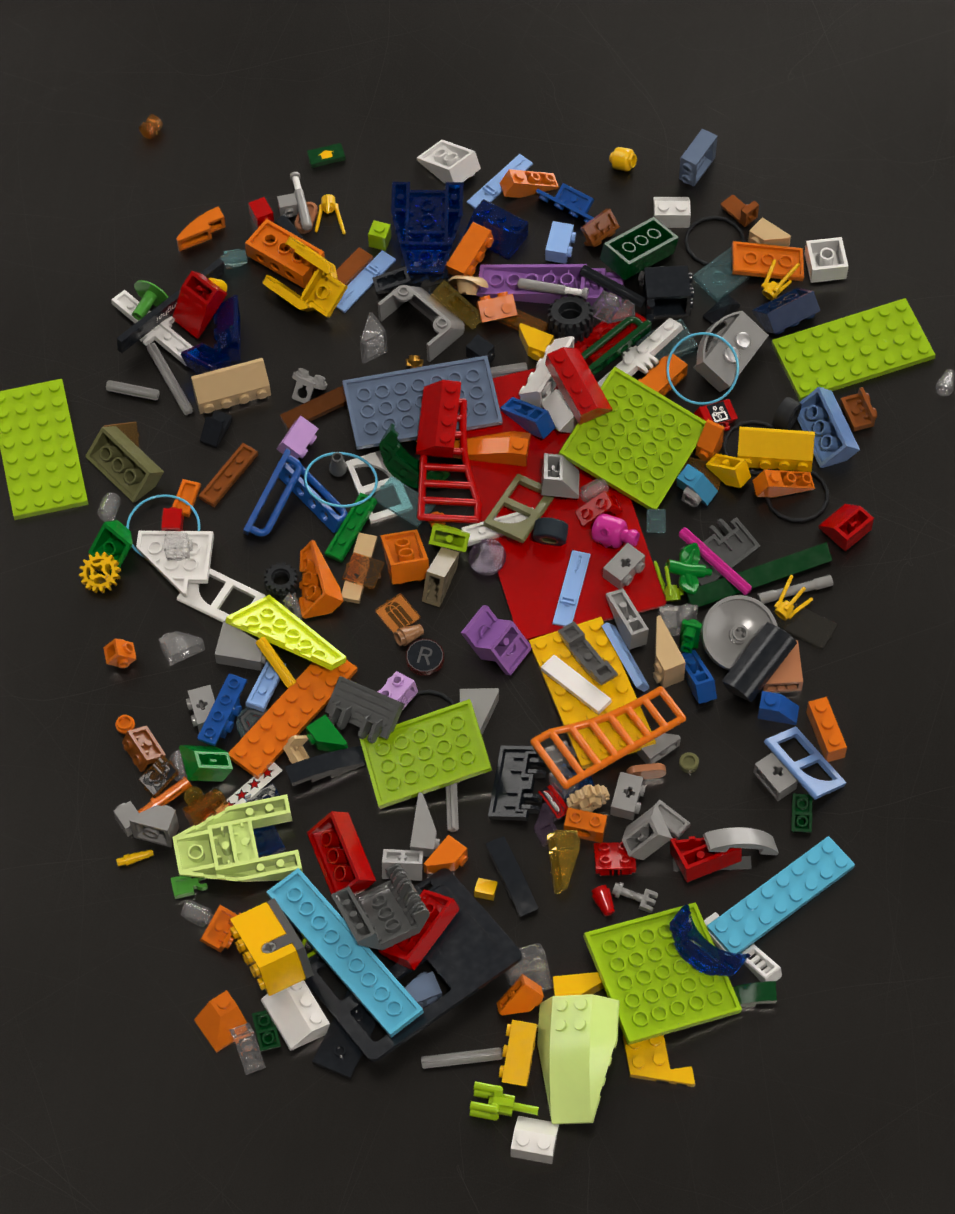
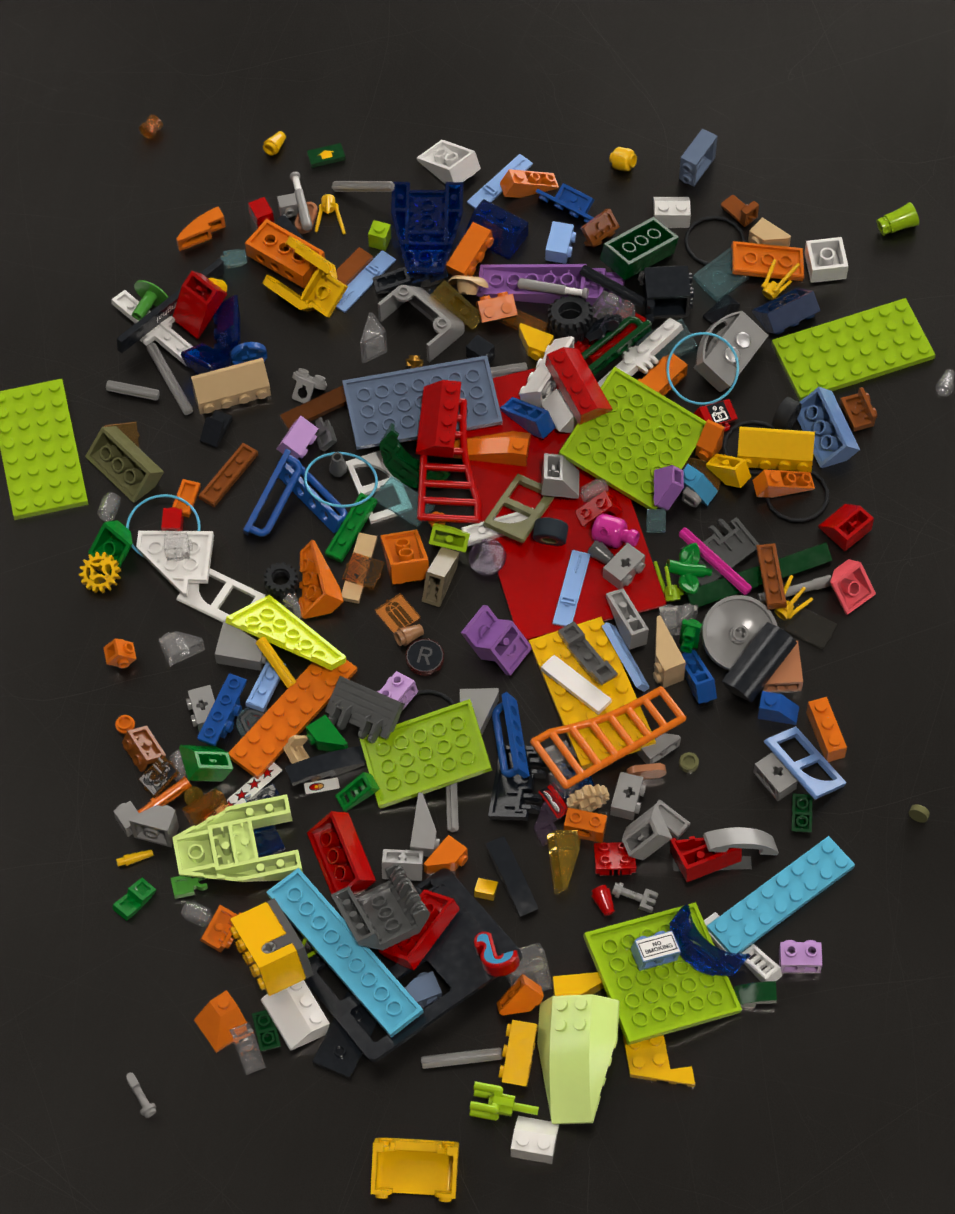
(135, 899): none -> green slope
(147, 1109): none -> light grey hinge
(247, 352): none -> blue tile
(274, 143): none -> yellow cone
(322, 785): none -> white sticker
(326, 435): none -> dark grey plate
(363, 186): none -> light grey axle
(368, 786): none -> green slope
(414, 1167): none -> yellow windscreen
(491, 963): none -> red animal
(515, 736): none -> blue piece
(600, 326): none -> black hinge
(600, 552): none -> dark grey cone
(655, 950): none -> brick
(667, 486): none -> medium lavender slope
(771, 576): none -> dark orange tile
(800, 956): none -> lavender brick
(851, 585): none -> coral slope
(898, 219): none -> lime plant
(919, 813): none -> olive tile

